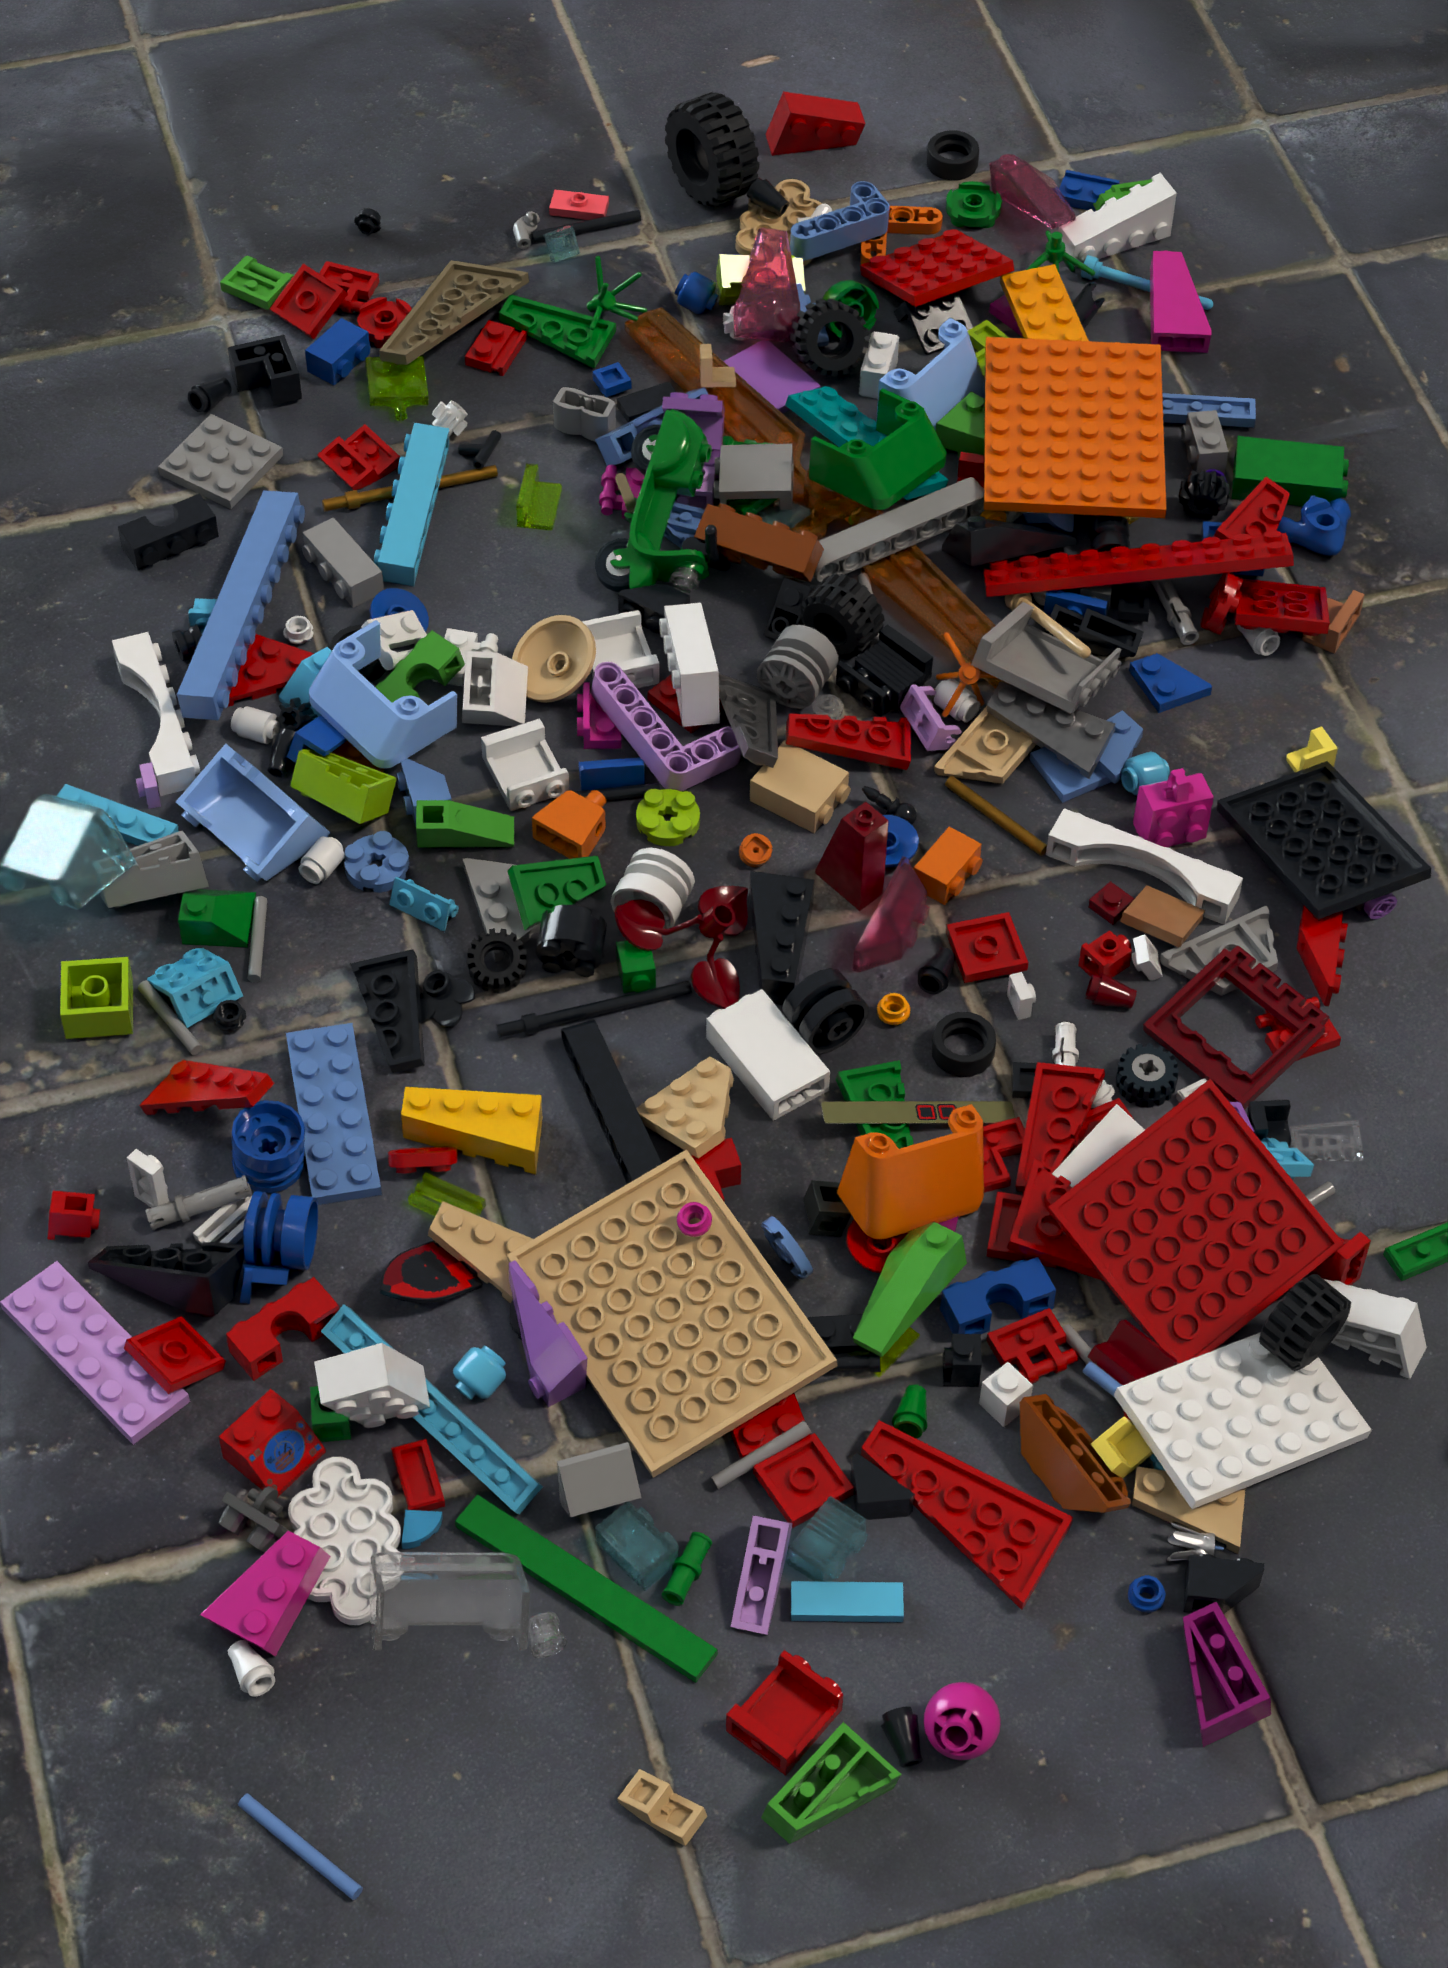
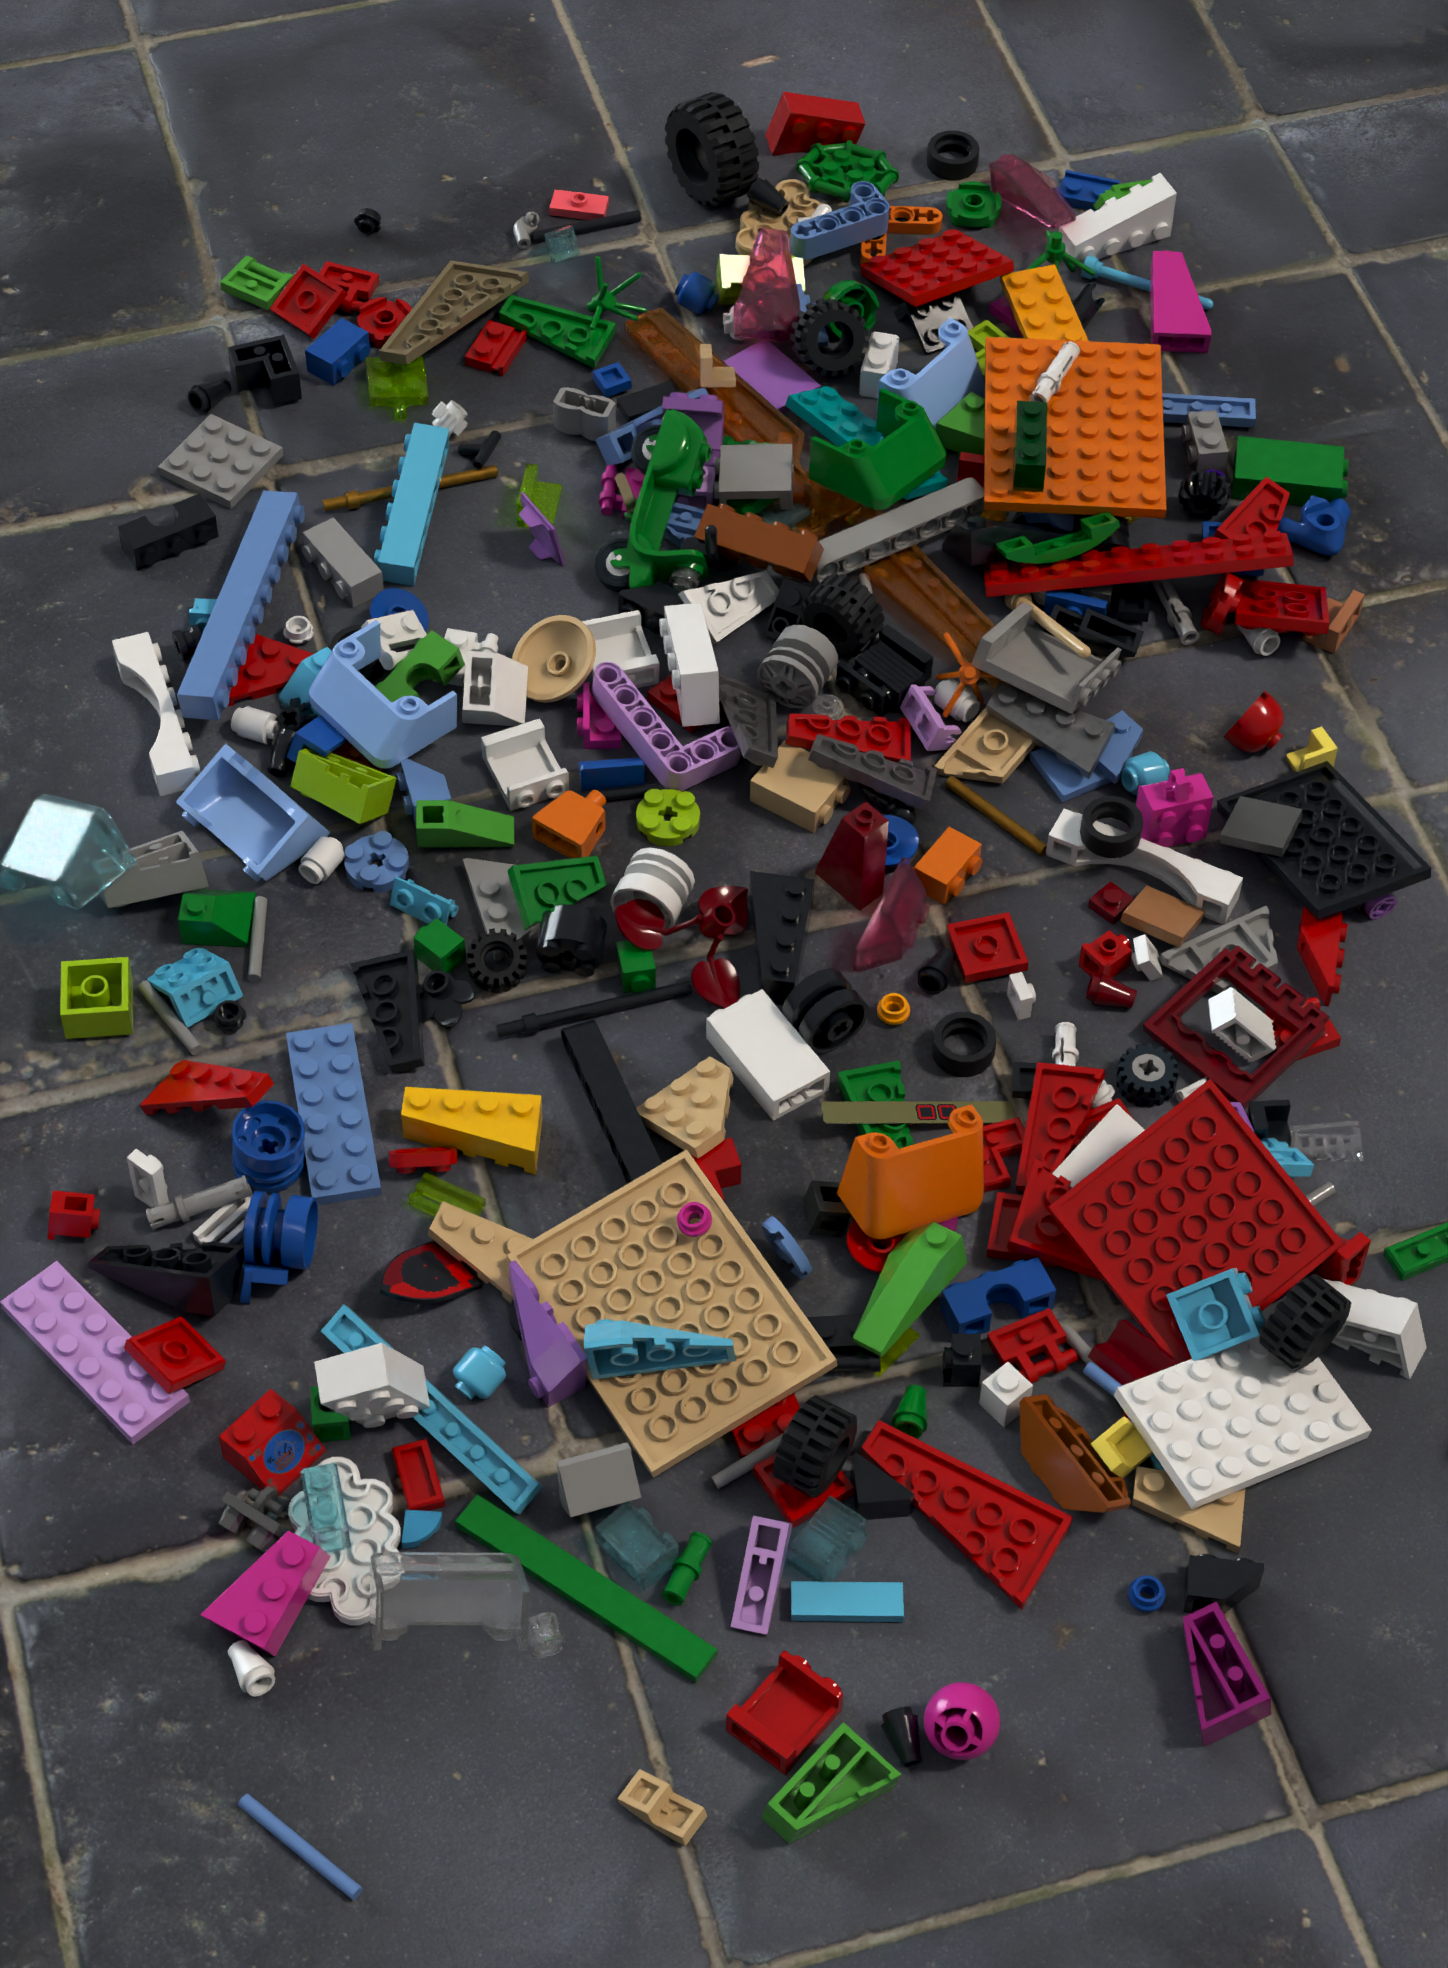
(133, 824): medium azure plate -> none
(148, 786): lavender plate -> none
(303, 1309): red arch -> none
(325, 1507): none -> clear light blue brick
(360, 458): red slope -> none
(439, 947): none -> green brick
(546, 542): none -> medium lavender piece
(638, 1348): none -> medium azure wedge
(732, 602): none -> white wing
(755, 850): orange tile -> none
(815, 1446): none -> black tyre
(843, 166): none -> green plate
(873, 770): none -> flat silver wing
(1030, 446): none -> dark green brick
(1050, 381): none -> white pin
(1093, 532): none -> green slope
(1115, 808): none -> black tyre
(1167, 683): blue wing -> none
(1201, 1543): flat silver piece -> none
(1216, 1313): none -> medium azure plate
(1241, 1025): none -> white brick
(1258, 726): none -> red cylinder
(1261, 826): none -> dark grey tile

